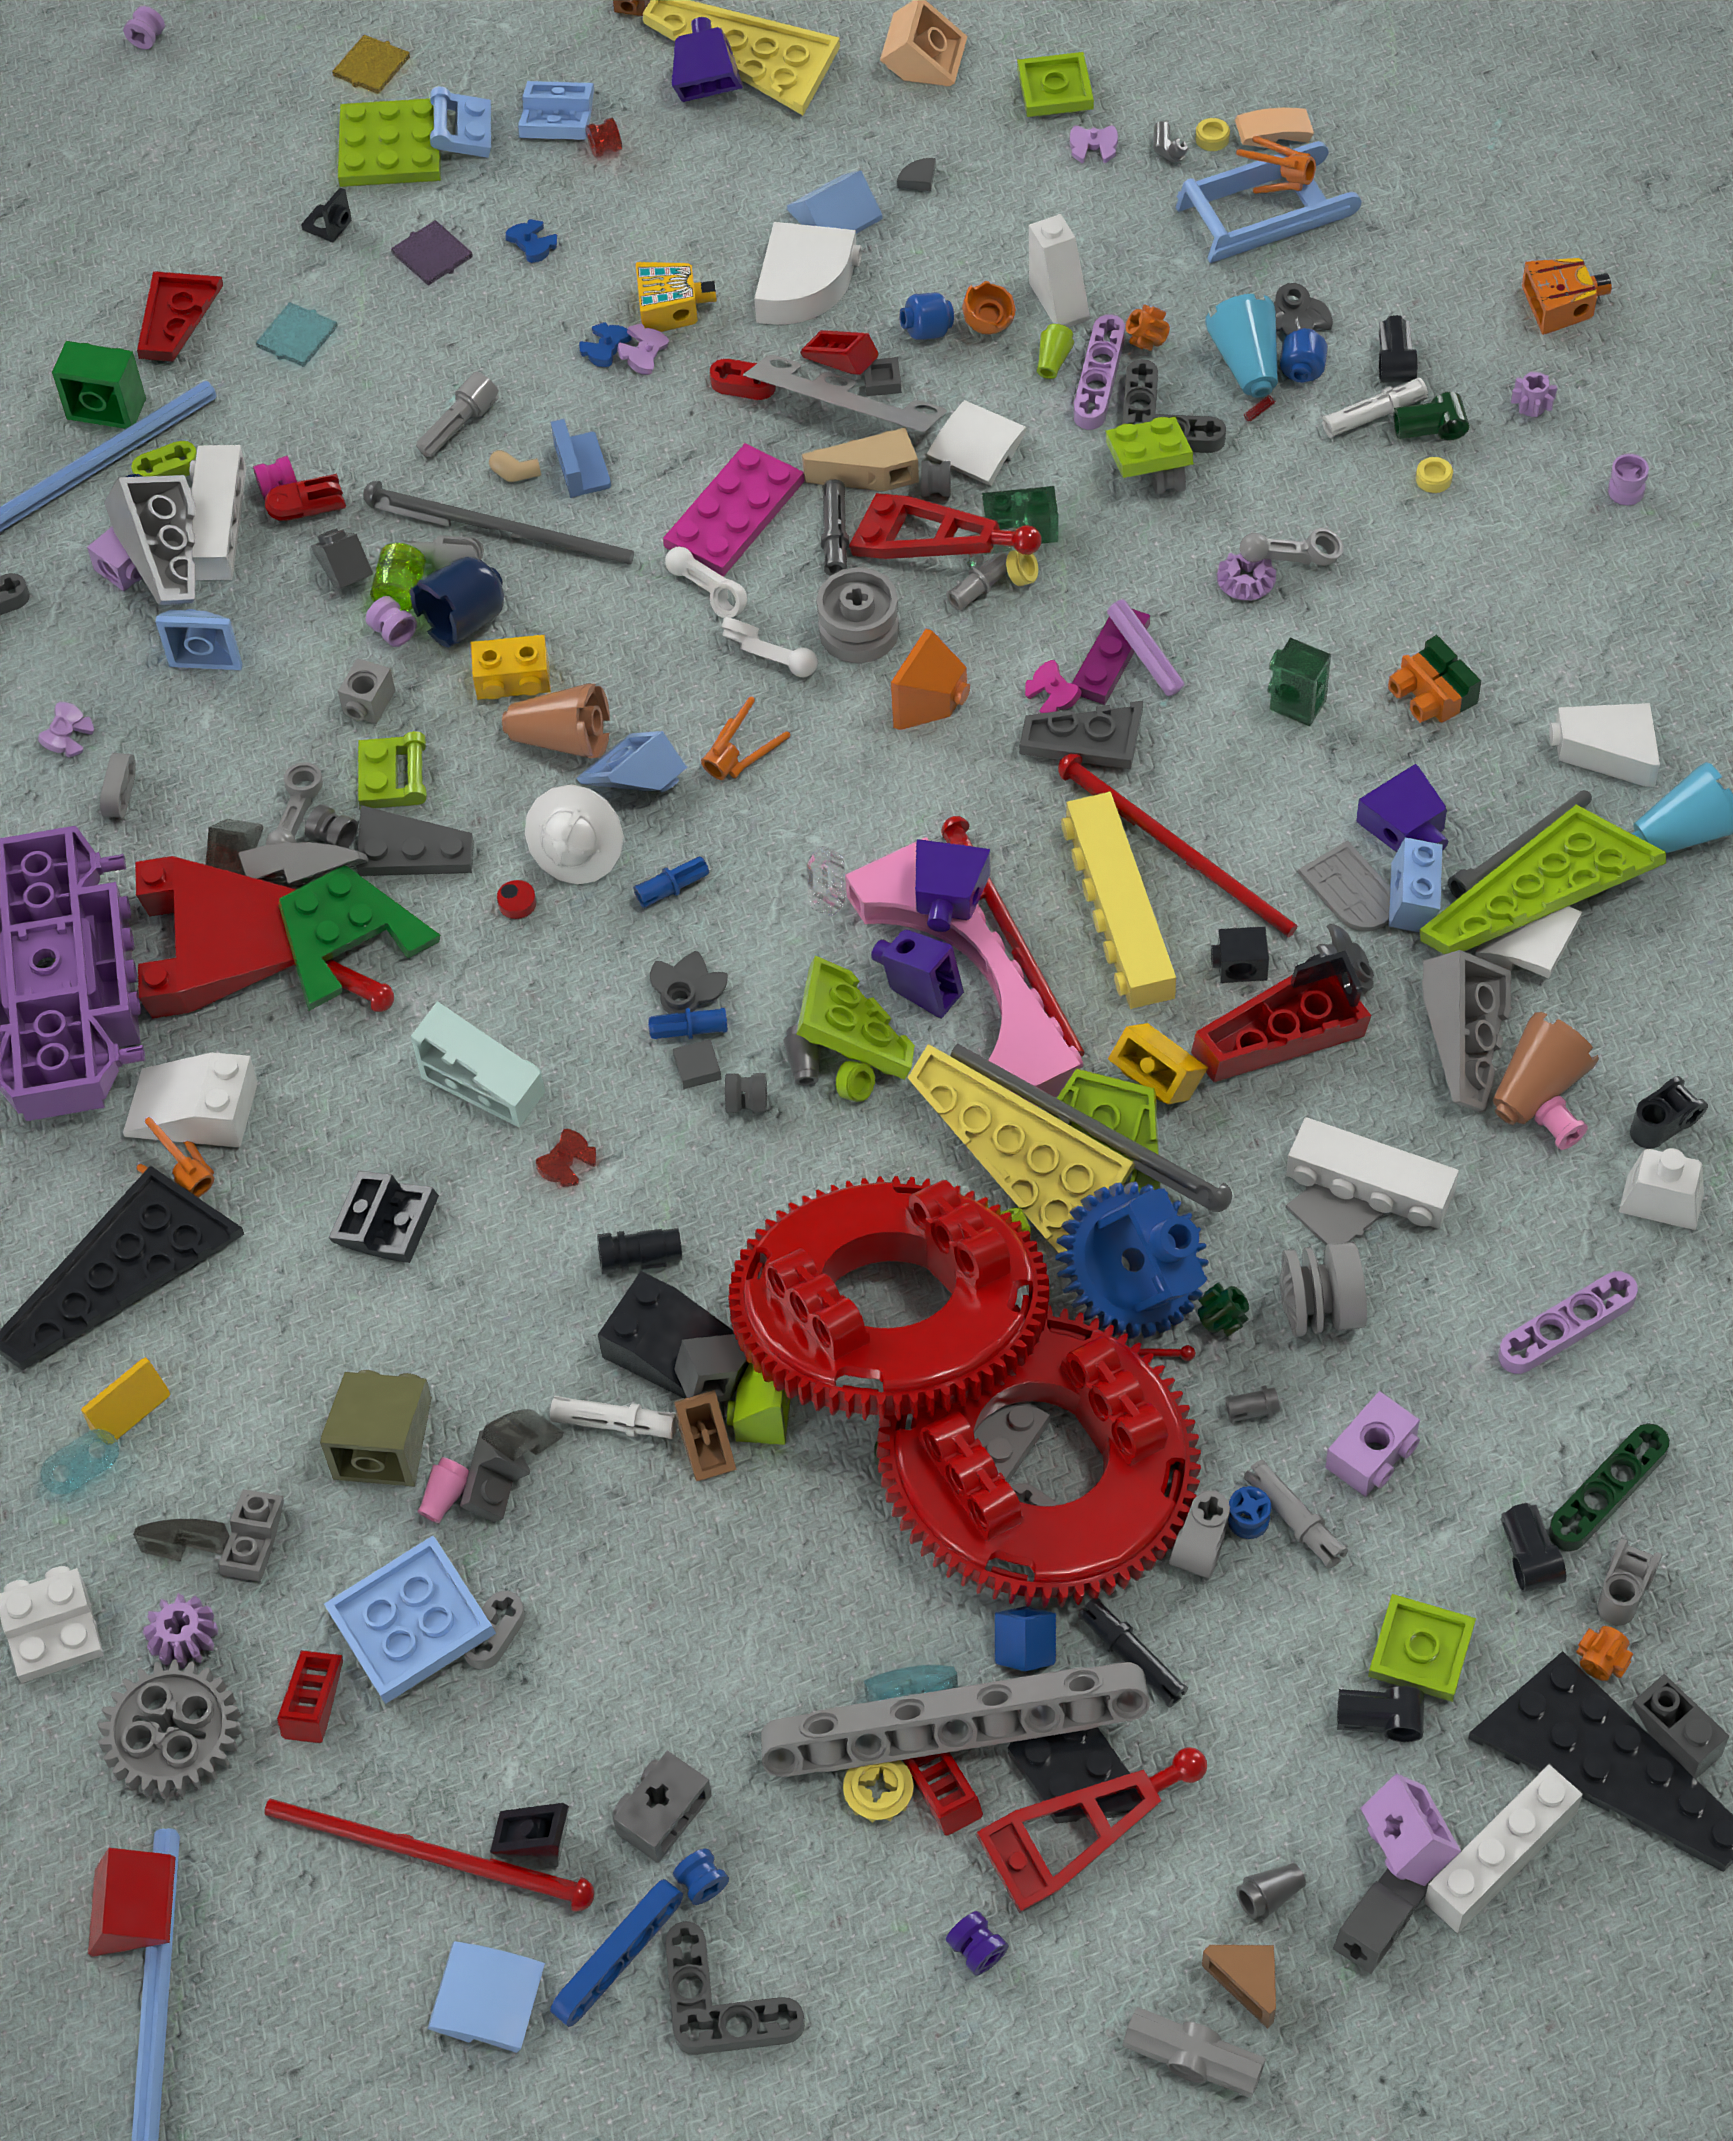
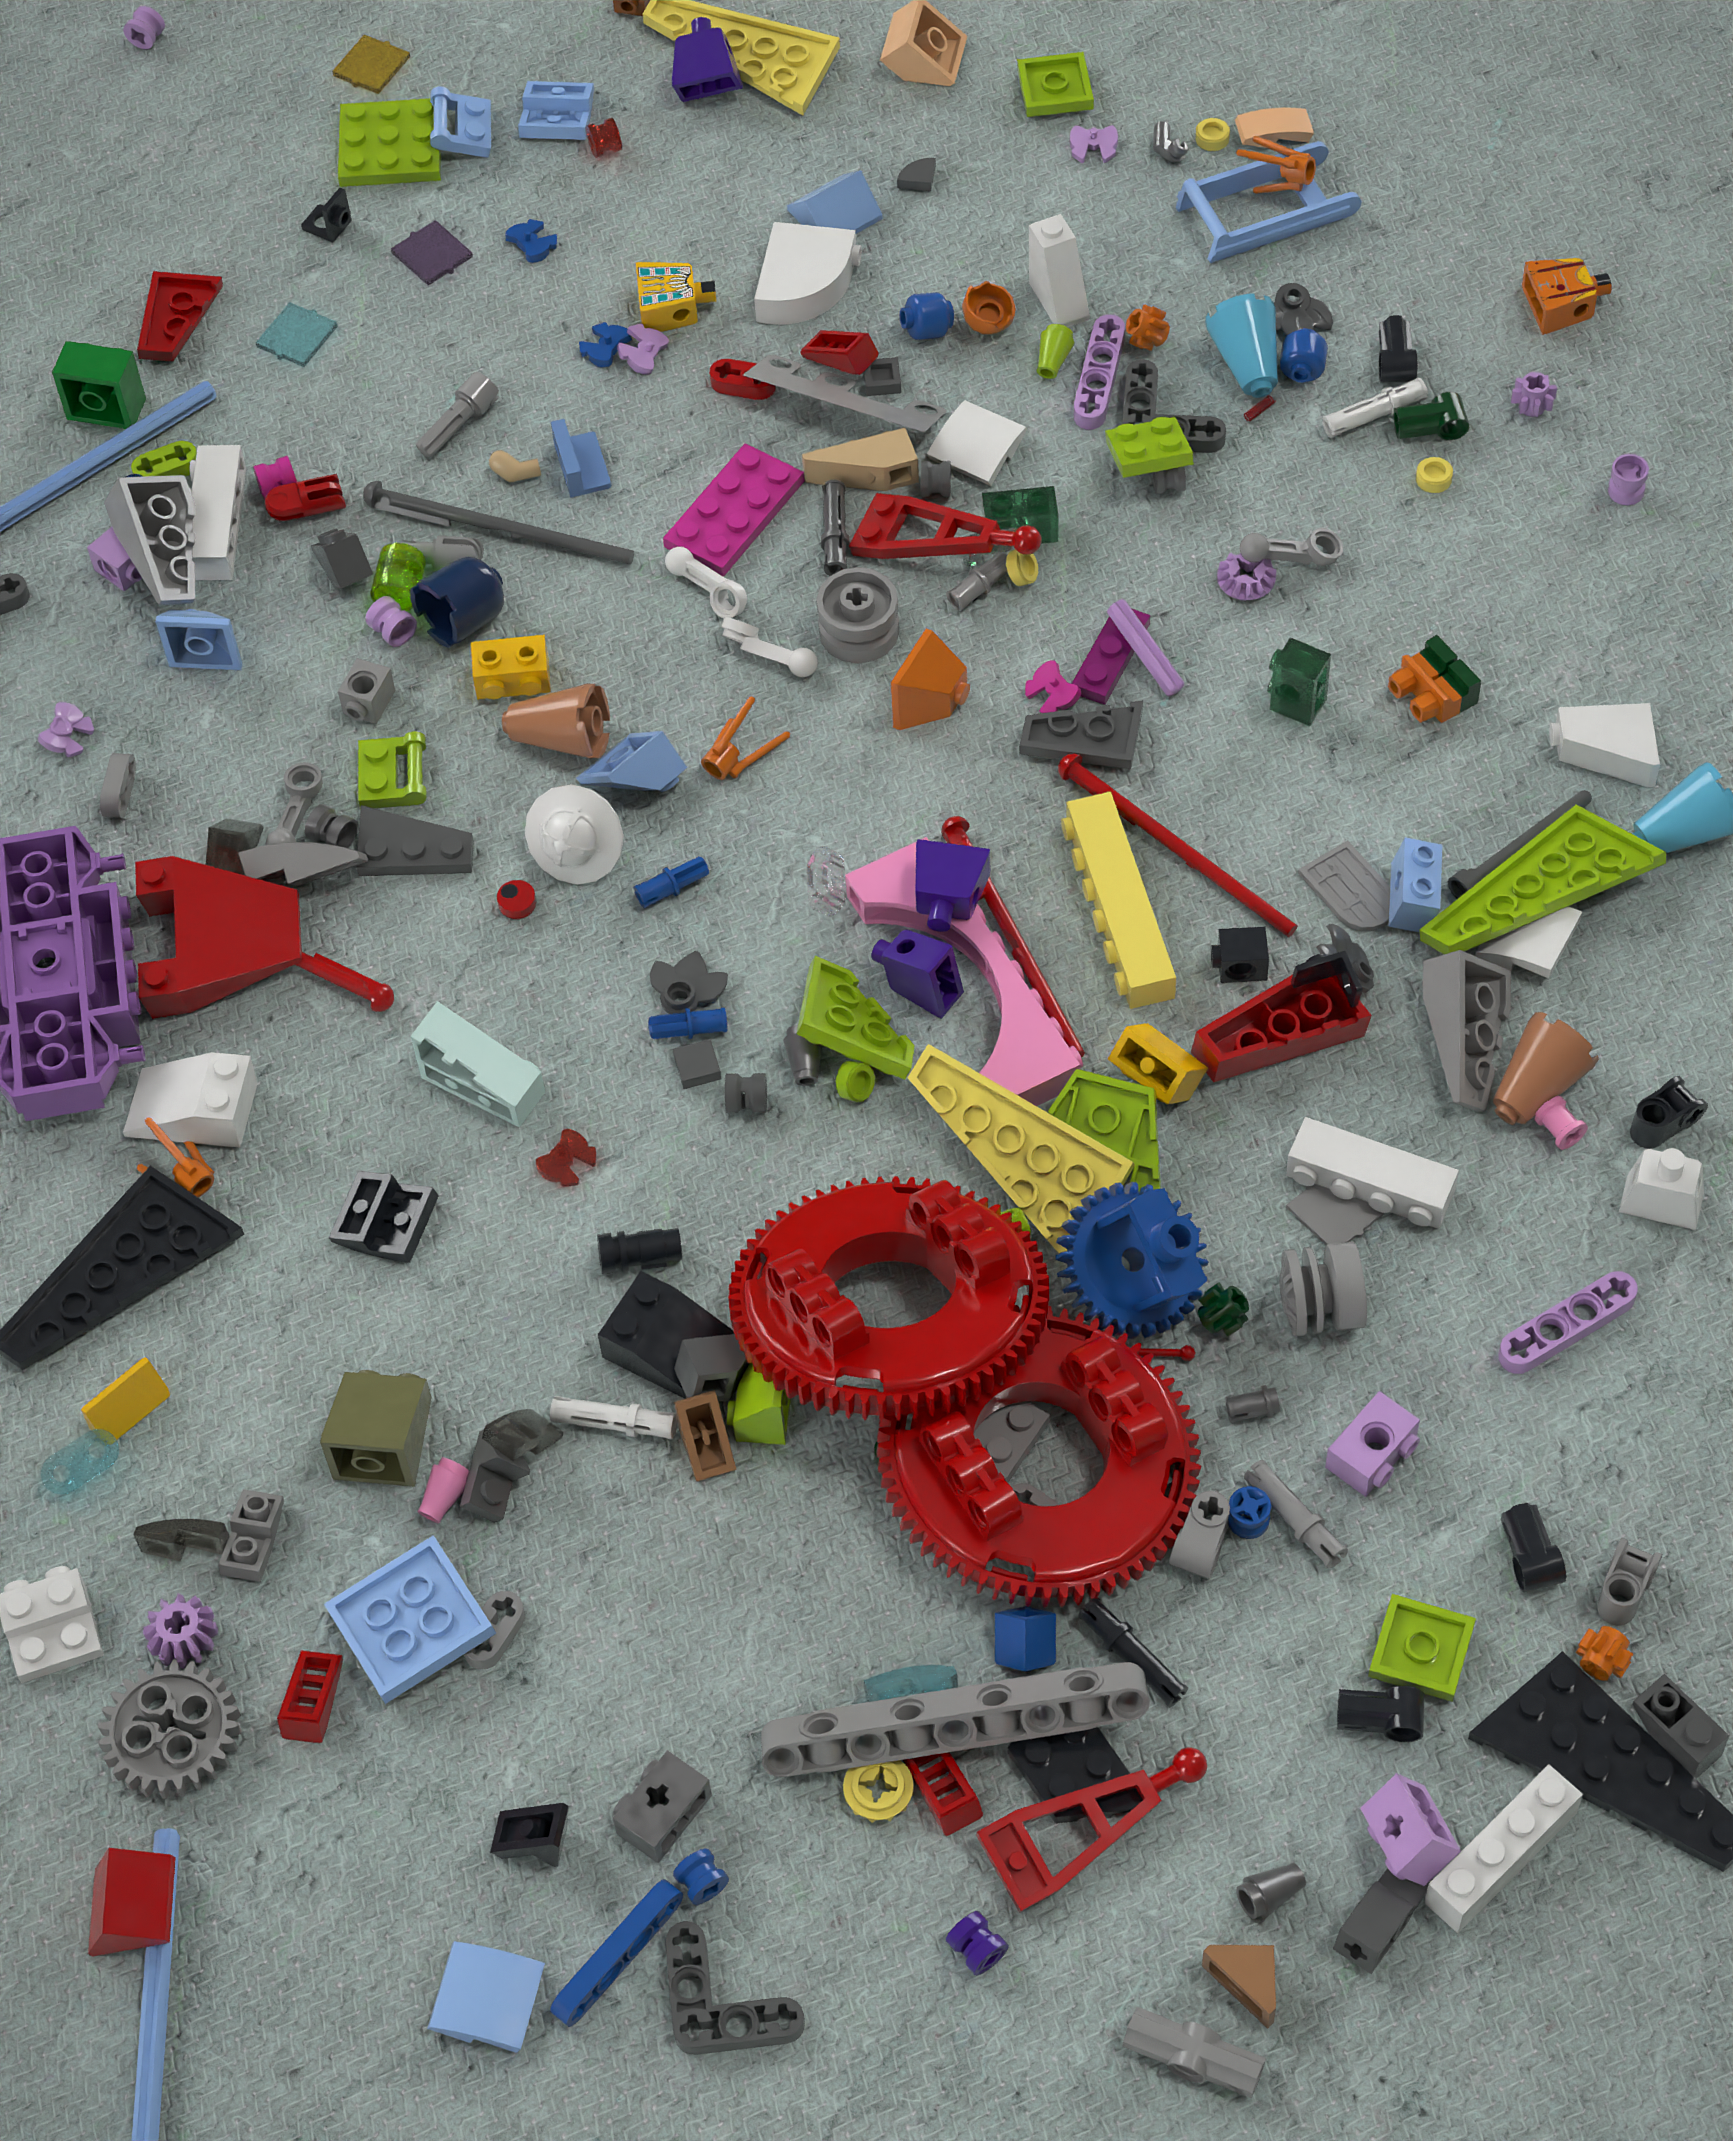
(336, 916): green wing -> none
(579, 1893): red bar -> none
(1145, 1160): dark grey bar -> none
(1403, 809): dark purple torso -> none
(1612, 1489): dark green beam -> none

